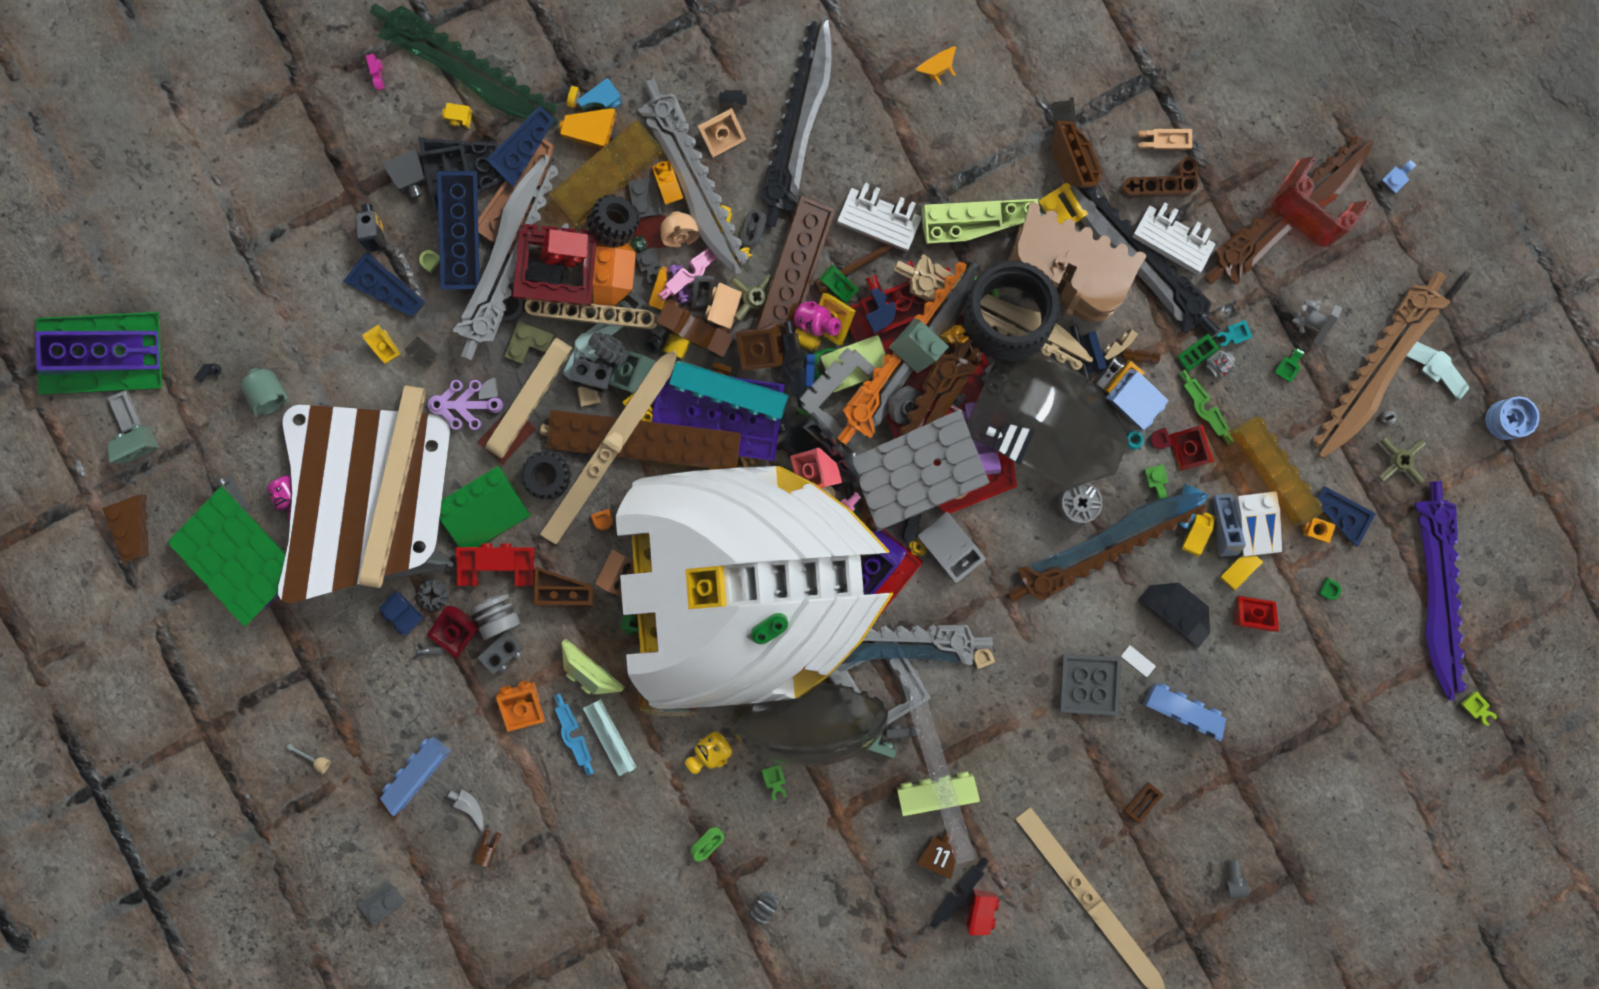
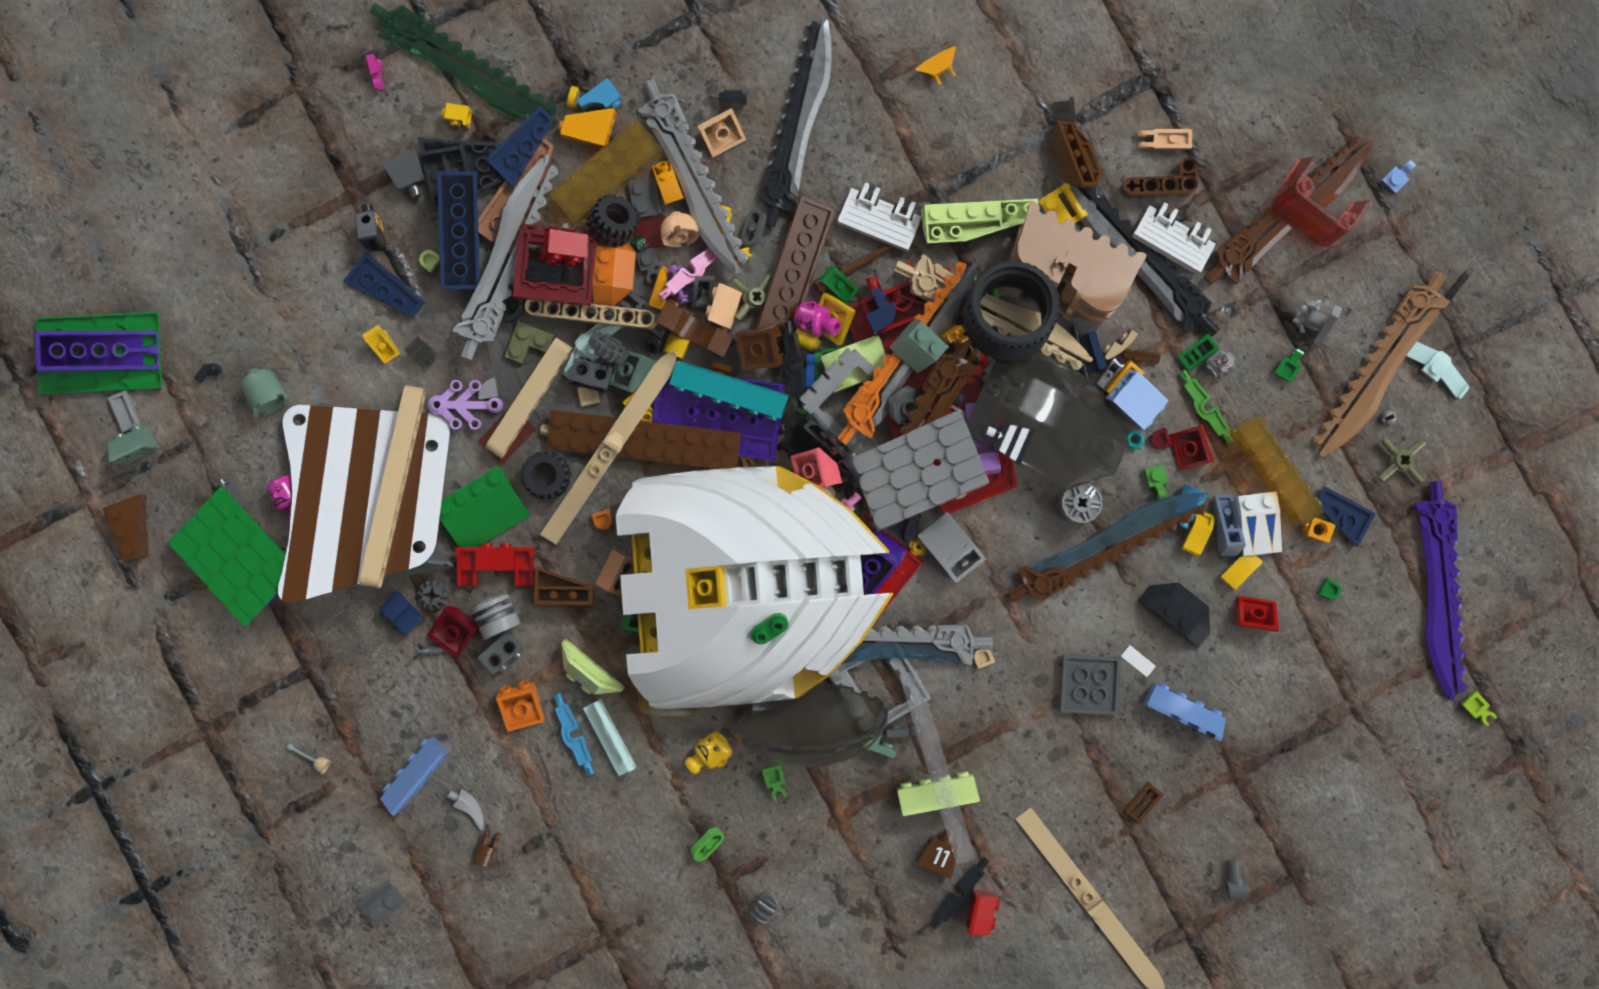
(1236, 333): teal plate -> none
(1520, 414): light blue wheel -> none

